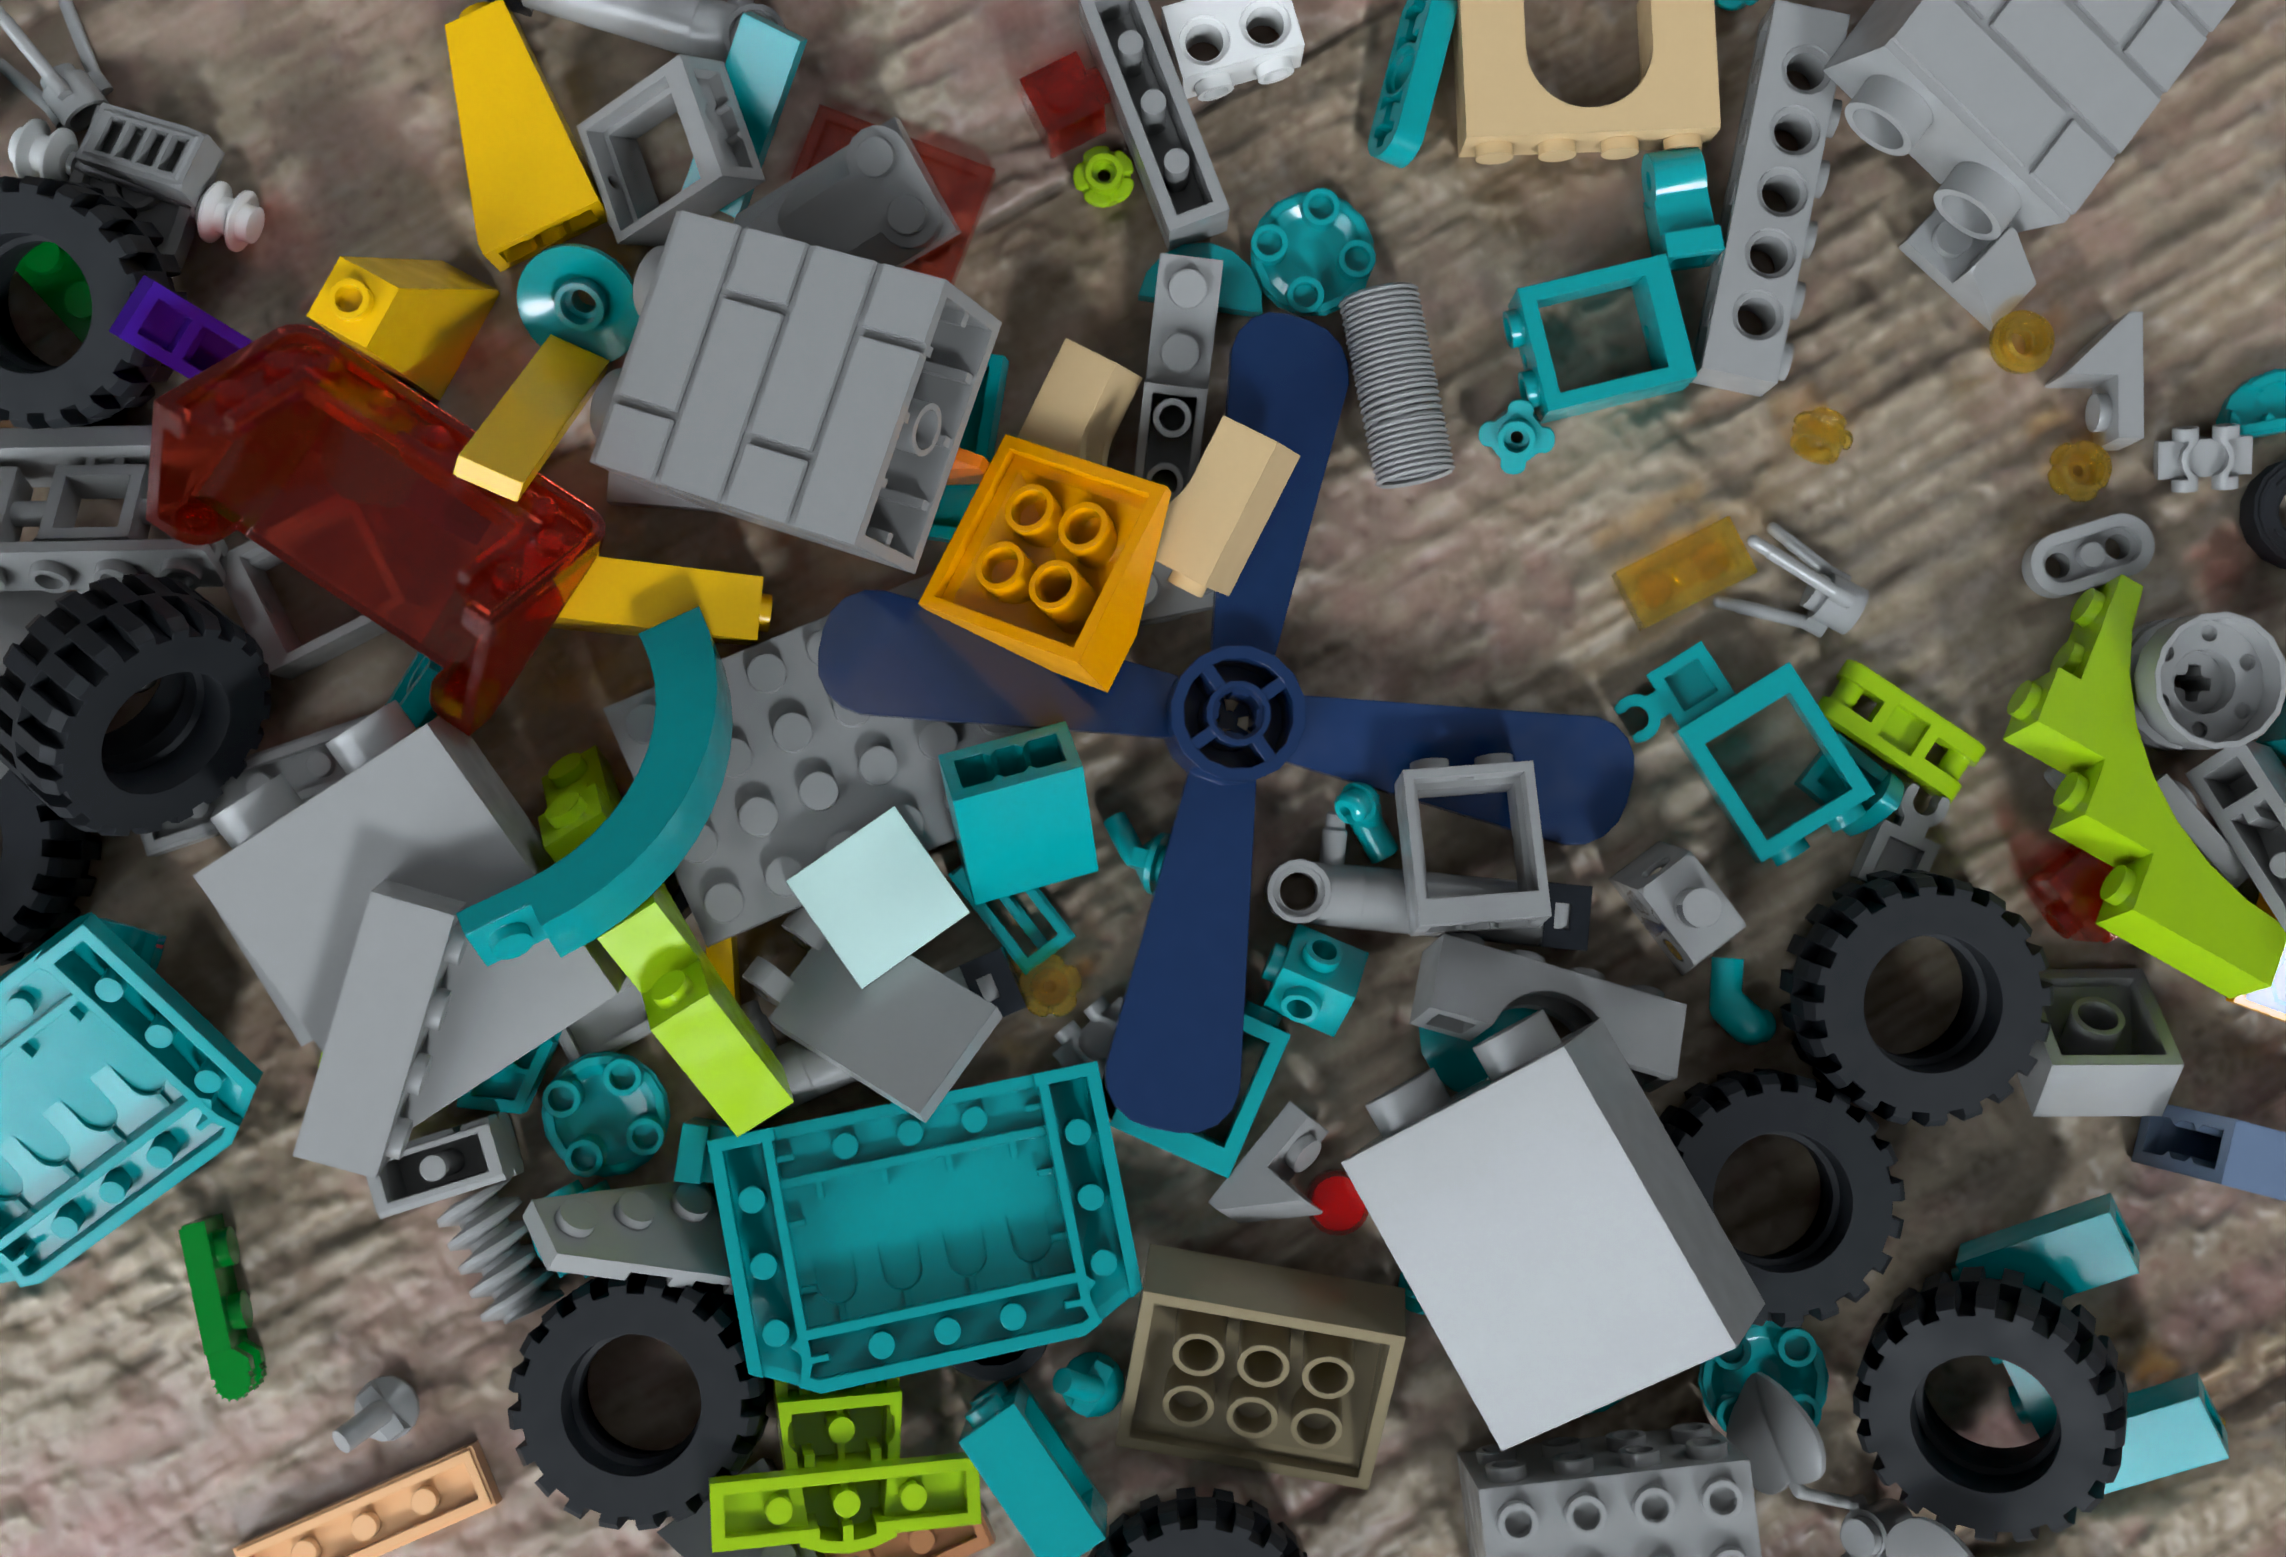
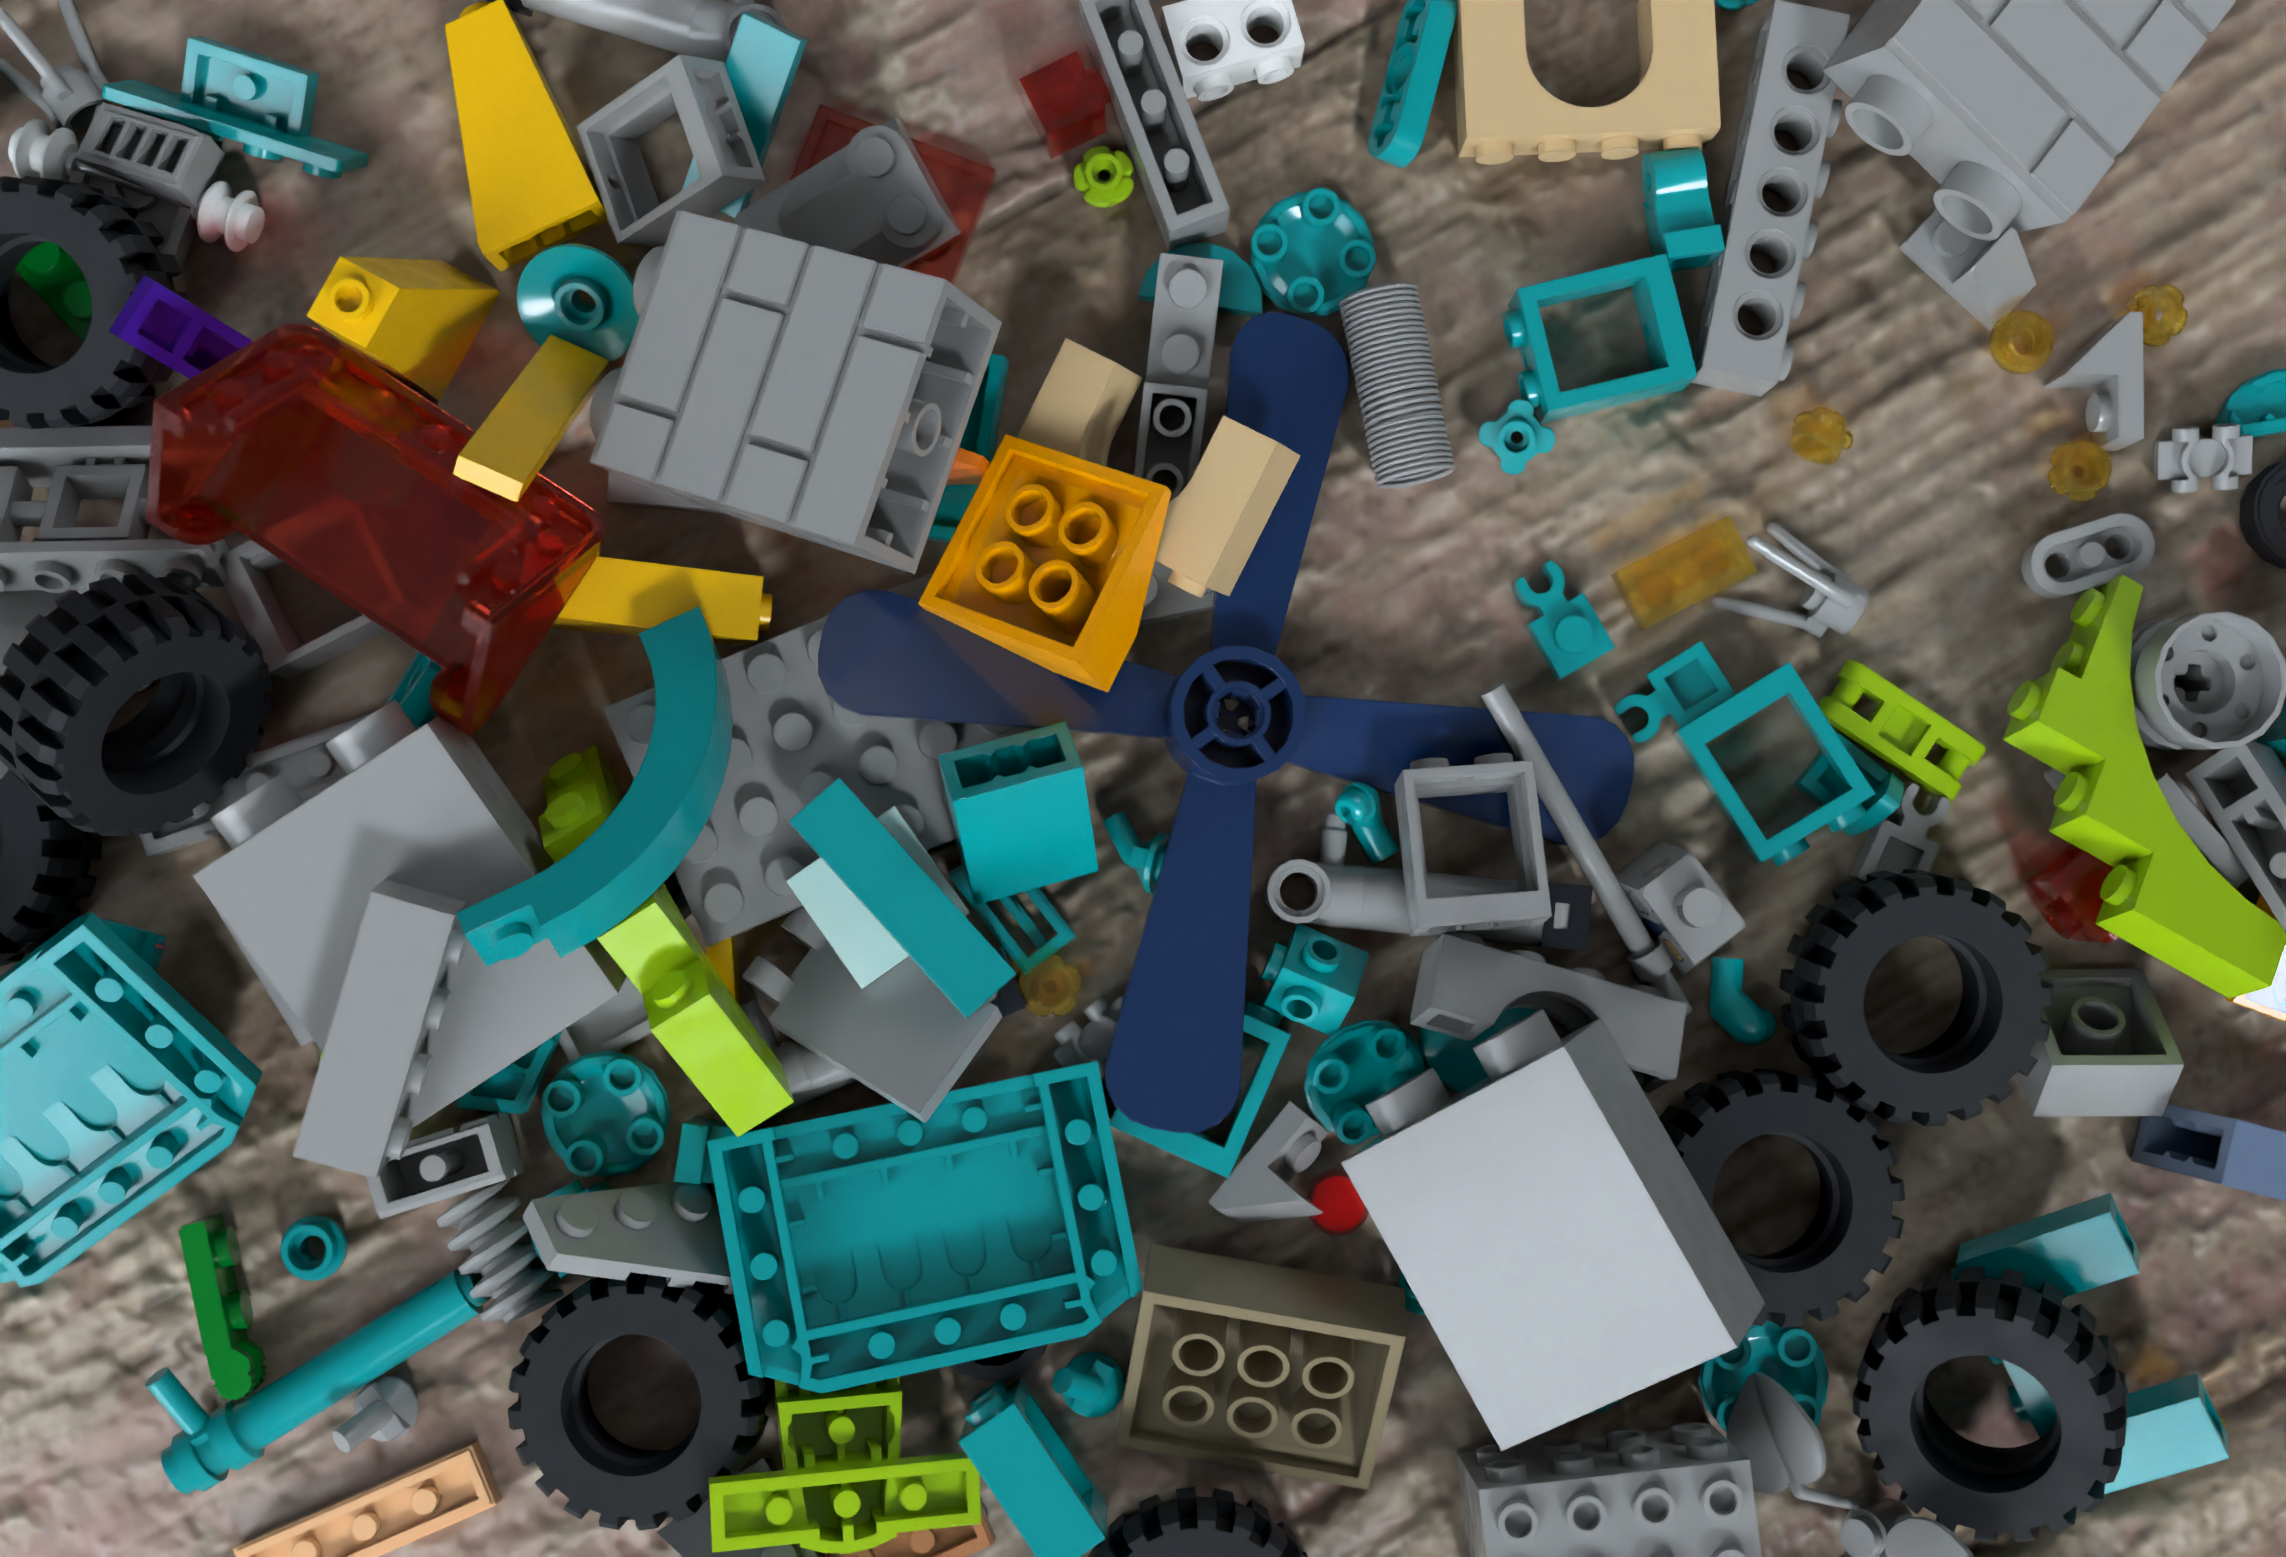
(242, 1430): none -> teal cylinder
(245, 100): none -> teal bracket
(296, 1253): none -> teal plate
(902, 898): none -> teal tile
(1355, 1069): none -> teal dish
(1567, 631): none -> teal plate
(1646, 957): none -> light grey bar
(2148, 301): none -> clear yellow plate

